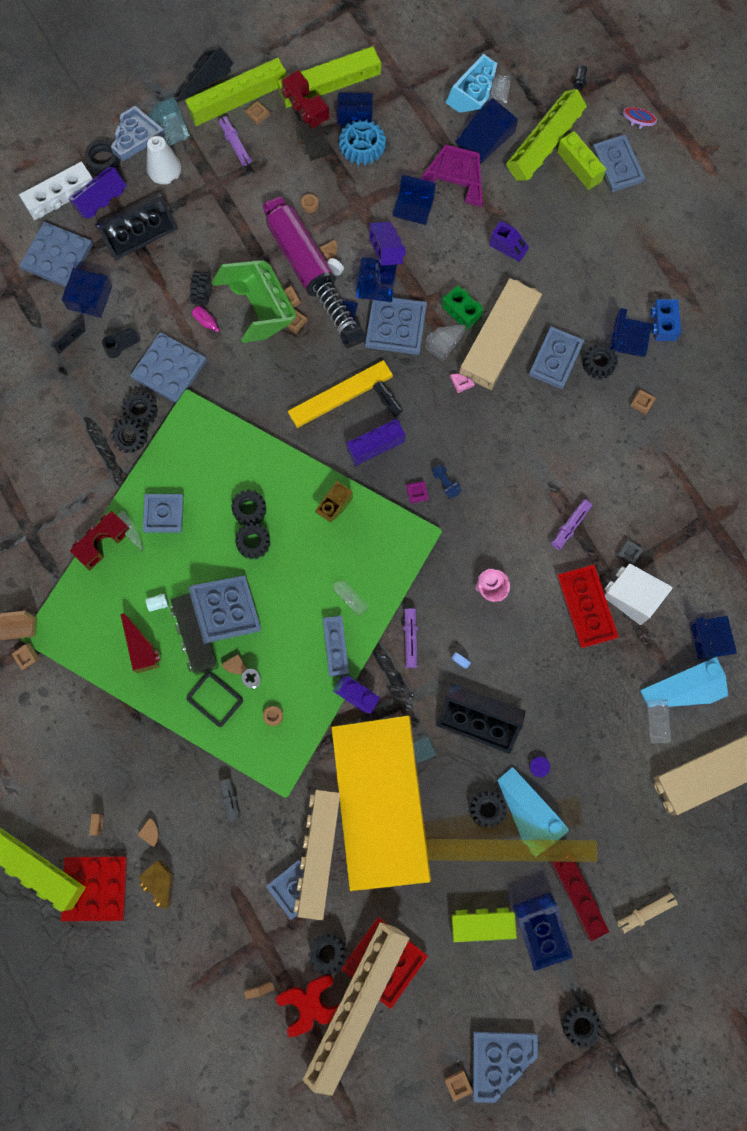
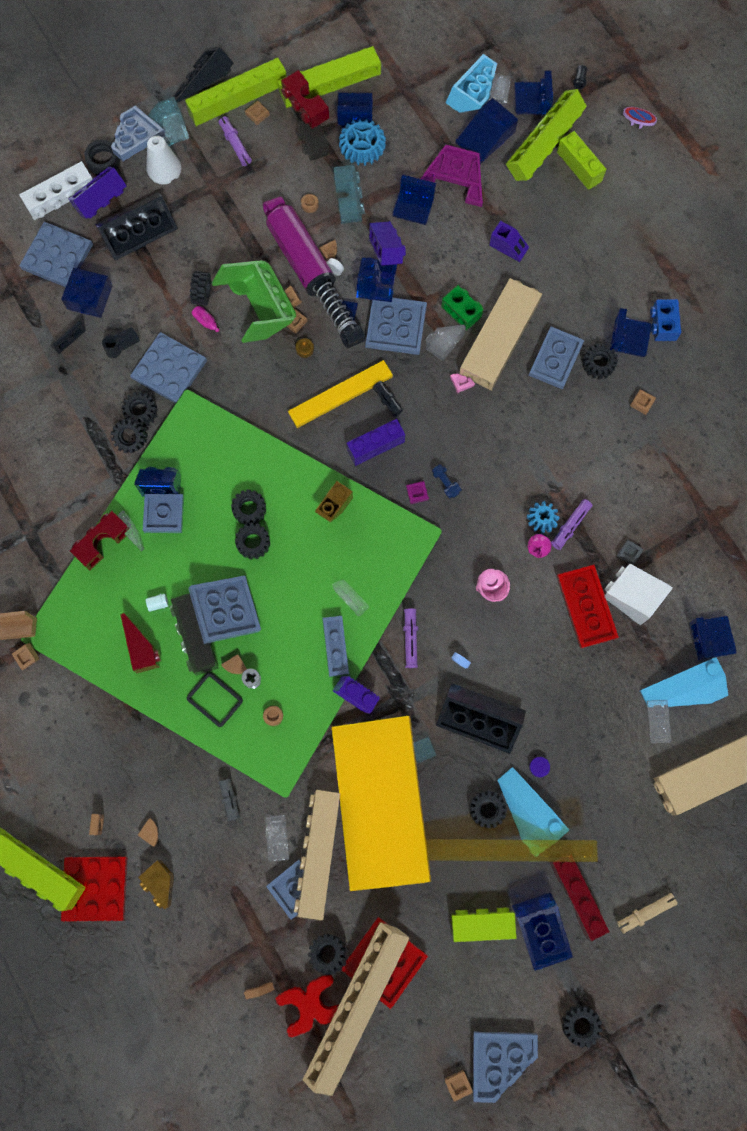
(158, 481): none -> clear blue slope
(277, 838): none -> clear slope
(304, 348): none -> pearl gold tile
(350, 206): none -> clear light blue arch
(534, 96): none -> clear blue bracket
(539, 546): none -> dark pink piece
(548, 522): none -> dark azure gear
(620, 163): sand blue plate -> none

